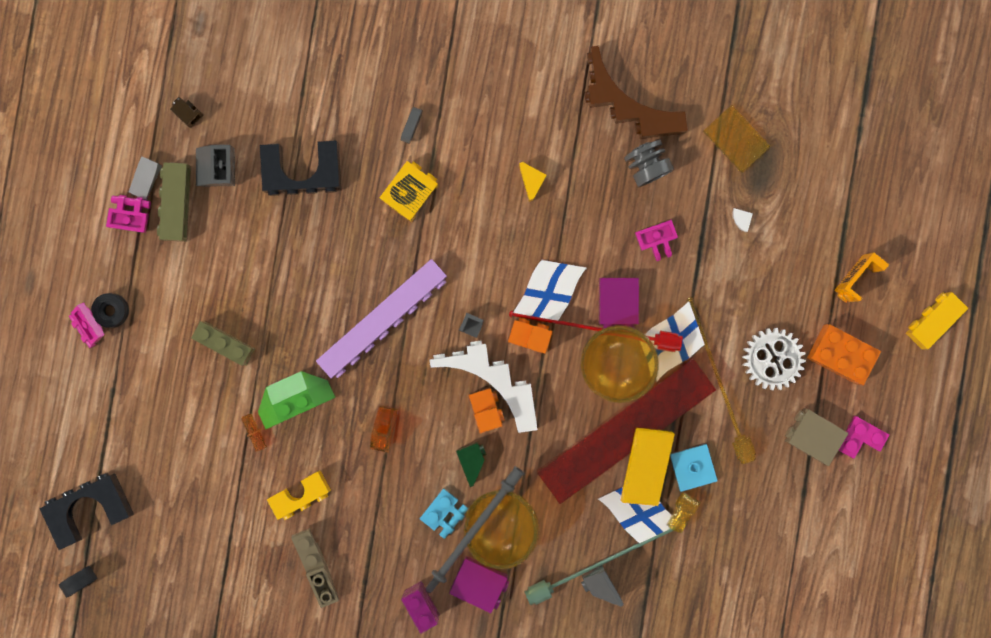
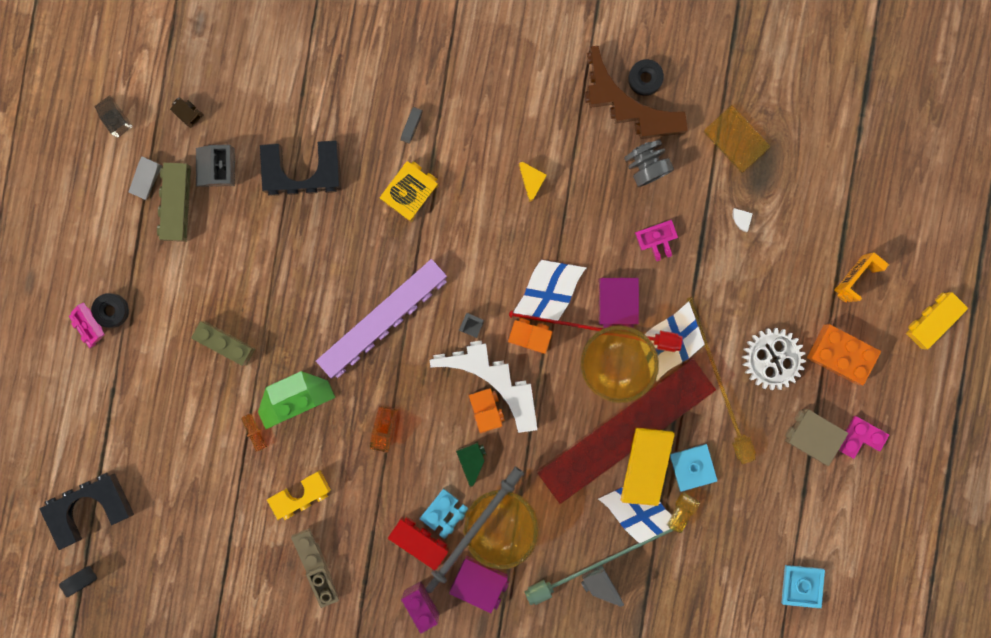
(113, 117): none -> clear smoke slope
(128, 220): dark pink plate -> none
(419, 543): none -> red brick
(641, 87): none -> black tyre
(803, 586): none -> medium azure plate

